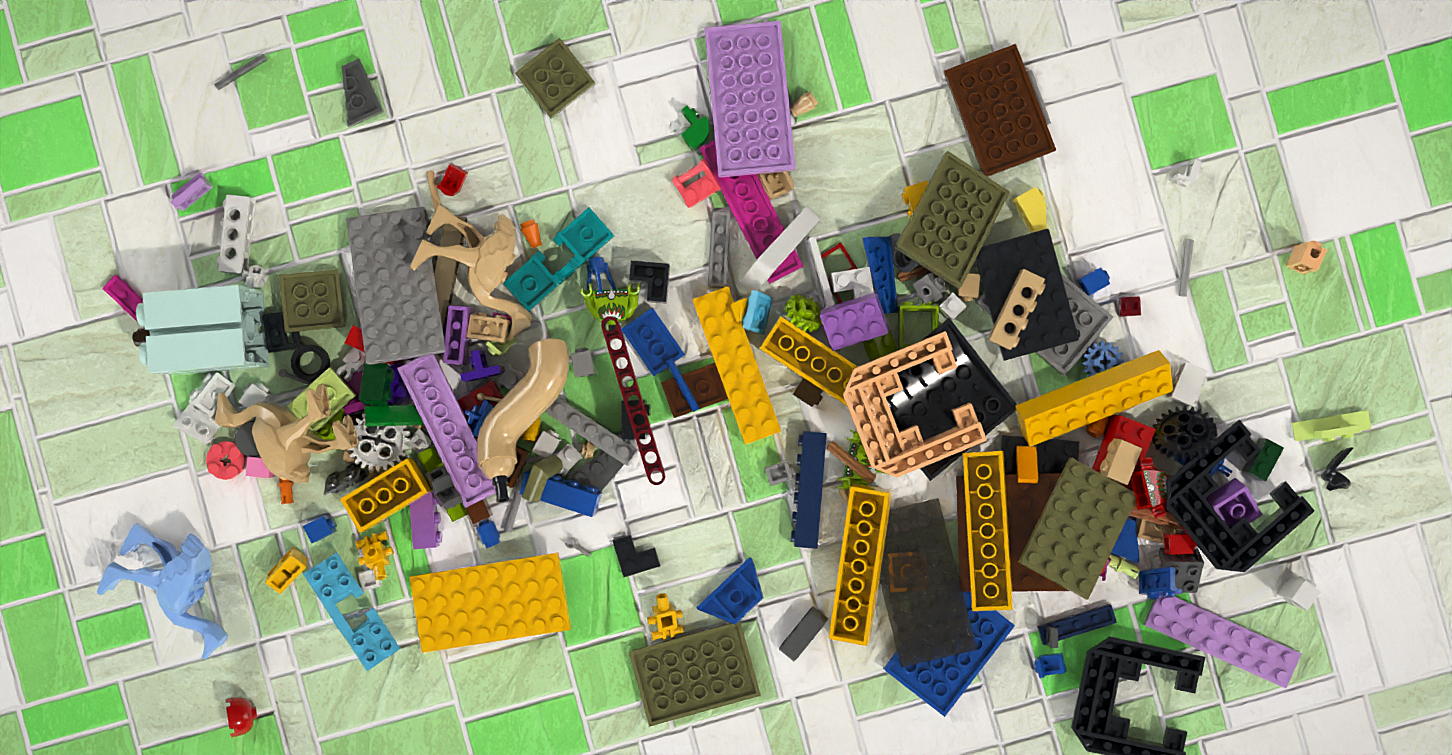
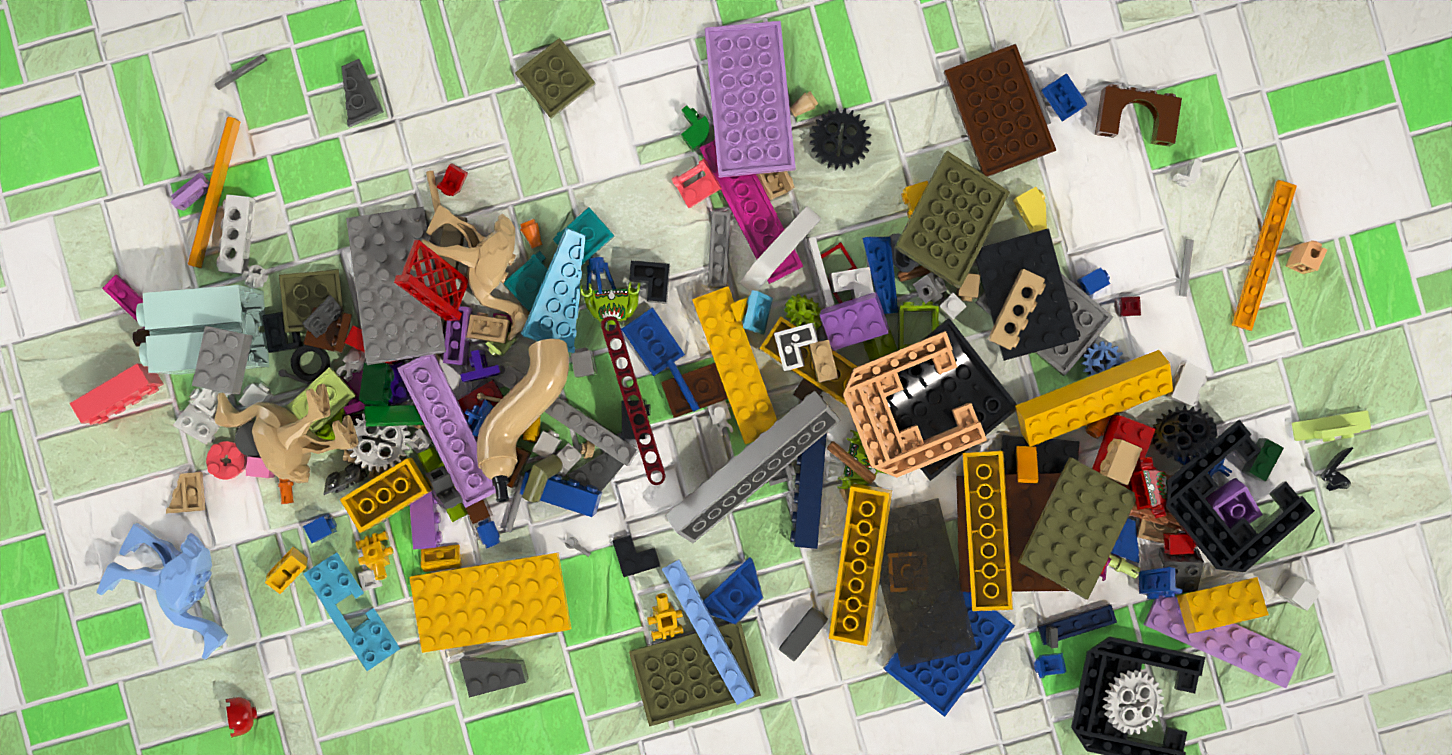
(116, 394): none -> coral brick
(188, 494): none -> tan wing
(214, 192): none -> light orange tile
(222, 360): none -> light grey brick
(323, 316): none -> dark grey hinge
(334, 336): none -> reddish brown bracket
(428, 294): none -> red fence
(441, 558): none -> yellow slope
(488, 674): none -> dark grey wedge
(558, 299): none -> medium azure wing
(708, 631): none -> light blue plate
(719, 414): none -> white plate
(752, 467): none -> light grey brick
(789, 344): none -> white brick
(823, 361): none -> tan brick
(857, 141): none -> black gear
(1064, 97): none -> blue bracket
(1135, 718): none -> white gear
(1164, 110): none -> reddish brown arch
(1222, 605): none -> yellow brick
(1264, 255): none -> light orange tile

